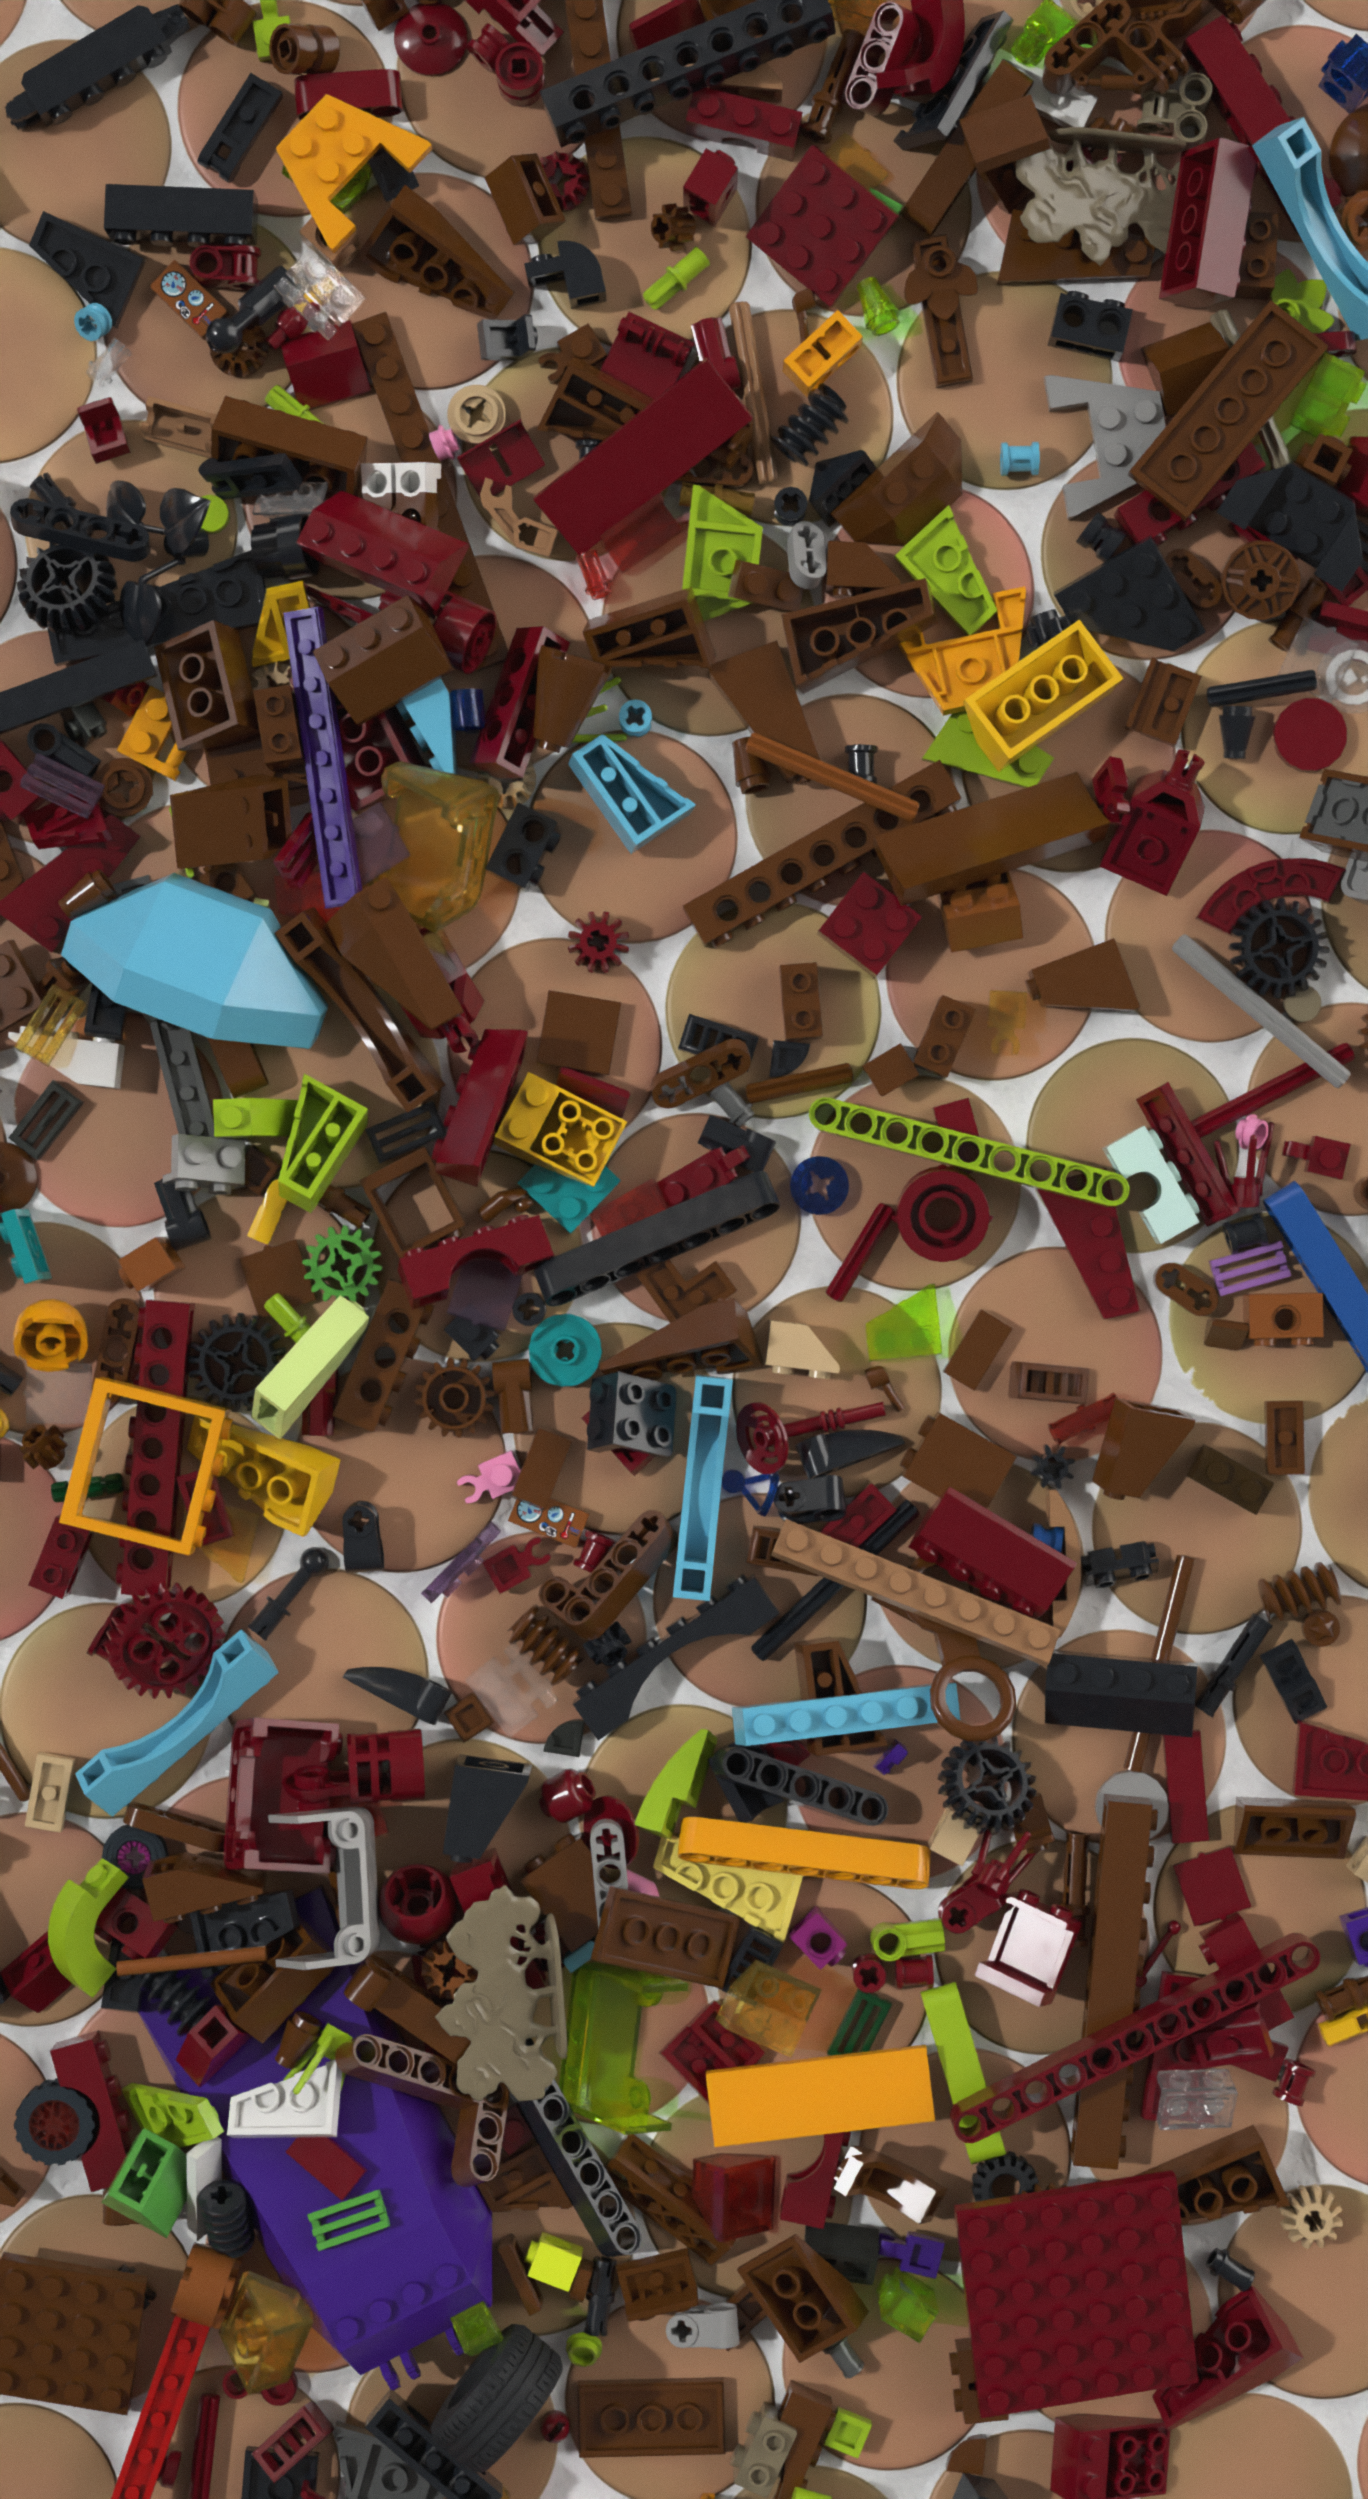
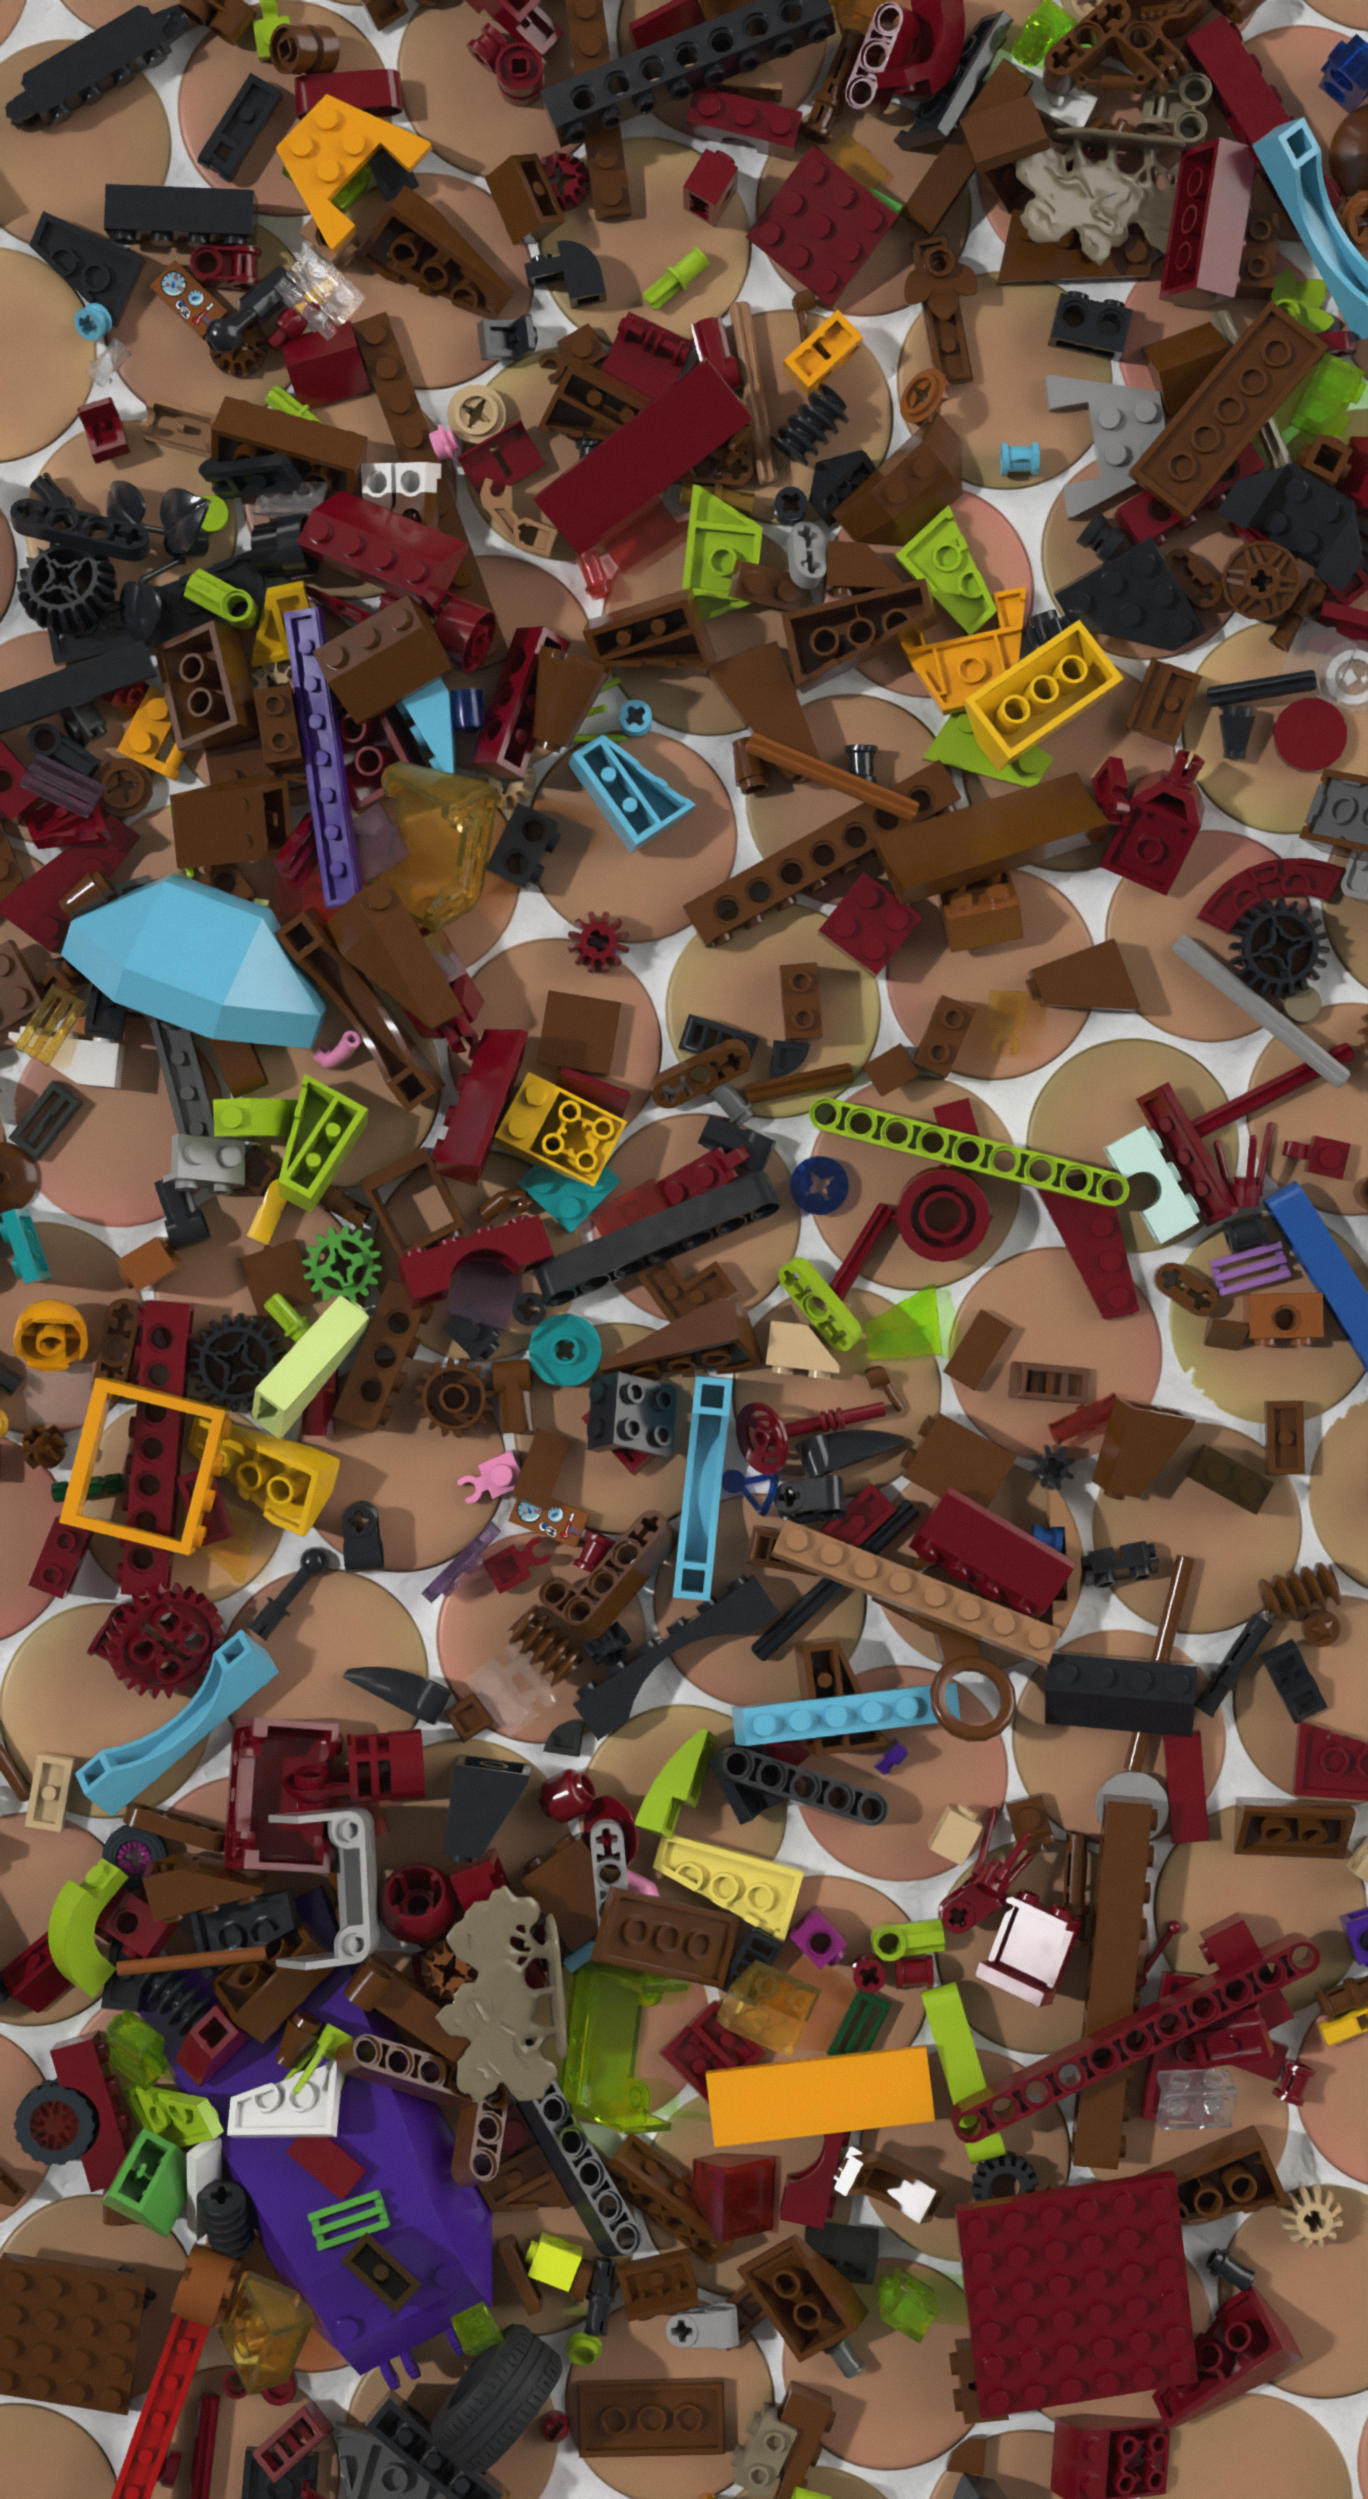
(136, 2049): none -> clear neon green brick
(221, 598): none -> lime piece
(342, 1052): none -> bright pink arm
(377, 1144): black tile -> none
(381, 2274): none -> dark brown brick
(433, 55): dark red dish -> none
(673, 227): reddish brown gear -> none
(804, 1853): light orange beam -> none
(805, 1300): none -> lime beam
(848, 2432): lime plate -> none
(877, 308): clear neon green cone -> none
(912, 403): none -> dark orange gear
(917, 2254): dark purple plate -> none
(996, 1811): black gear -> none
(1212, 1885): dark red piece -> none
(1249, 1127): bright pink plate -> none

